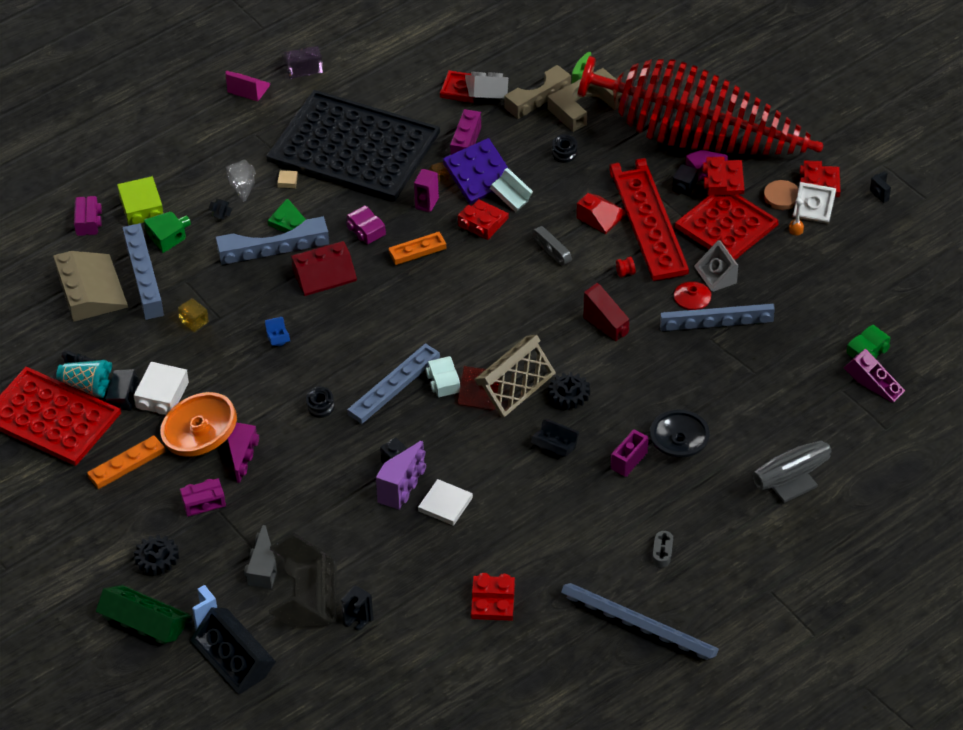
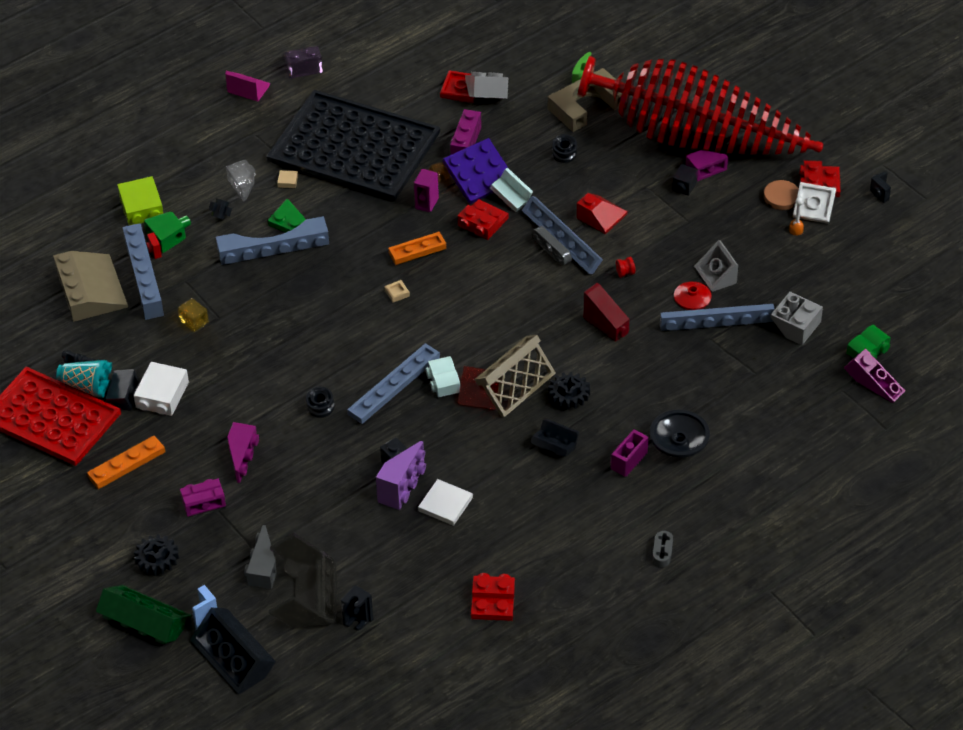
(86, 215): magenta brick -> none
(153, 245): none -> red plate
(198, 424): orange dish -> none
(276, 331): blue bracket -> none
(323, 268): dark red slope -> none
(365, 225): magenta brick -> none
(397, 291): none -> tan tile
(521, 101): dark tan arch -> none
(578, 248): none -> sand blue plate
(646, 624): sand blue plate -> none
(649, 221): red hinge -> none
(723, 176): red plate -> none
(727, 219): red plate -> none
(789, 471): dark grey plate -> none
(797, 317): none -> light grey slope

